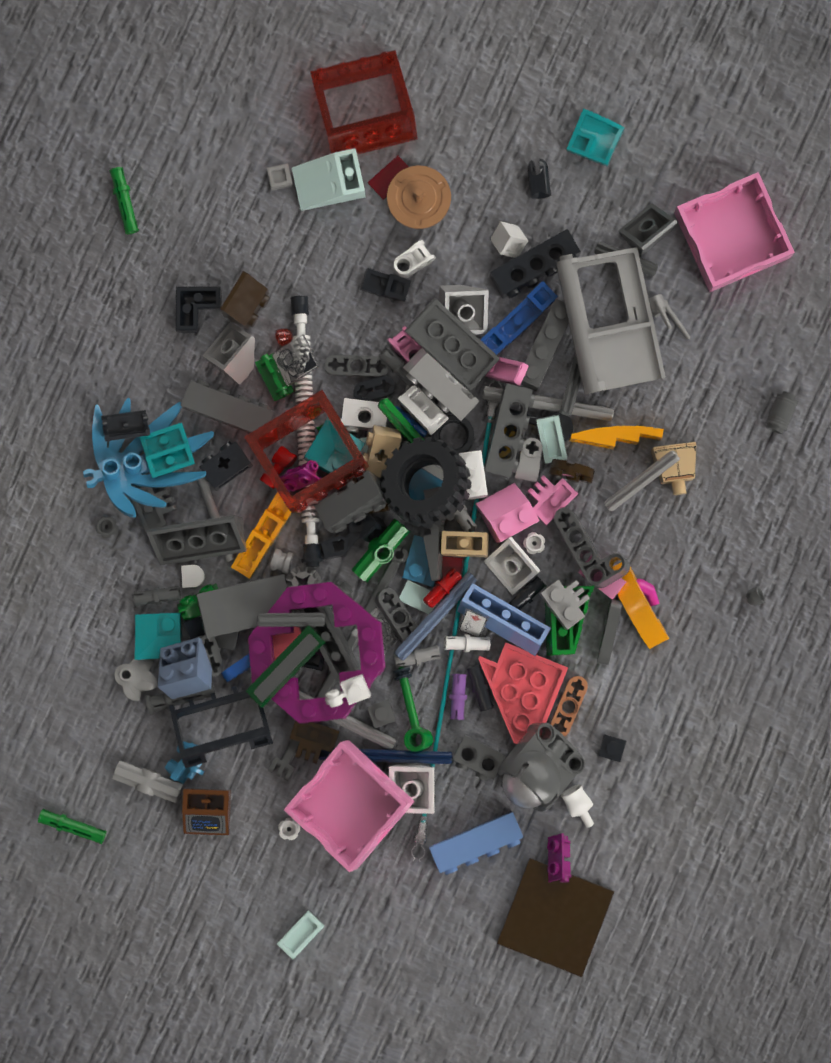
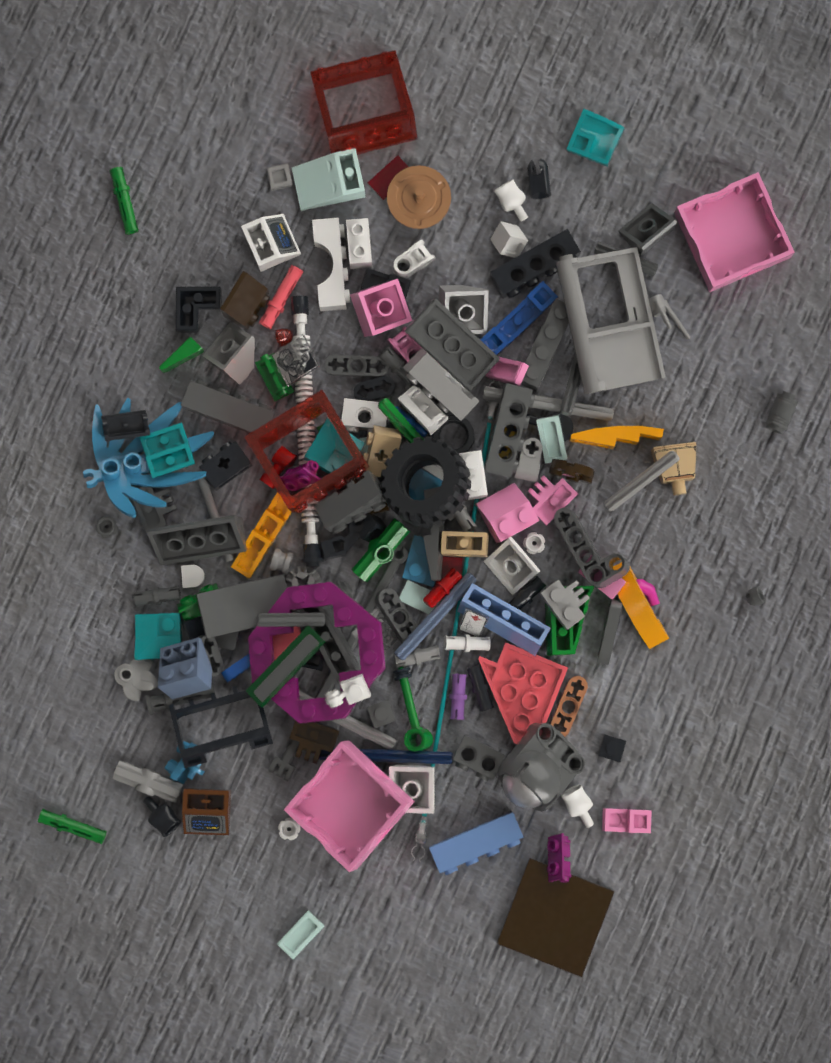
(162, 817): none -> black piece
(186, 352): none -> green slope
(270, 241): none -> white slope
(277, 303): none -> coral pin
(328, 236): none -> white arch
(359, 243): none -> white brick
(381, 308): none -> bright pink slope
(511, 199): none -> white piece
(626, 820): none -> bright pink slope

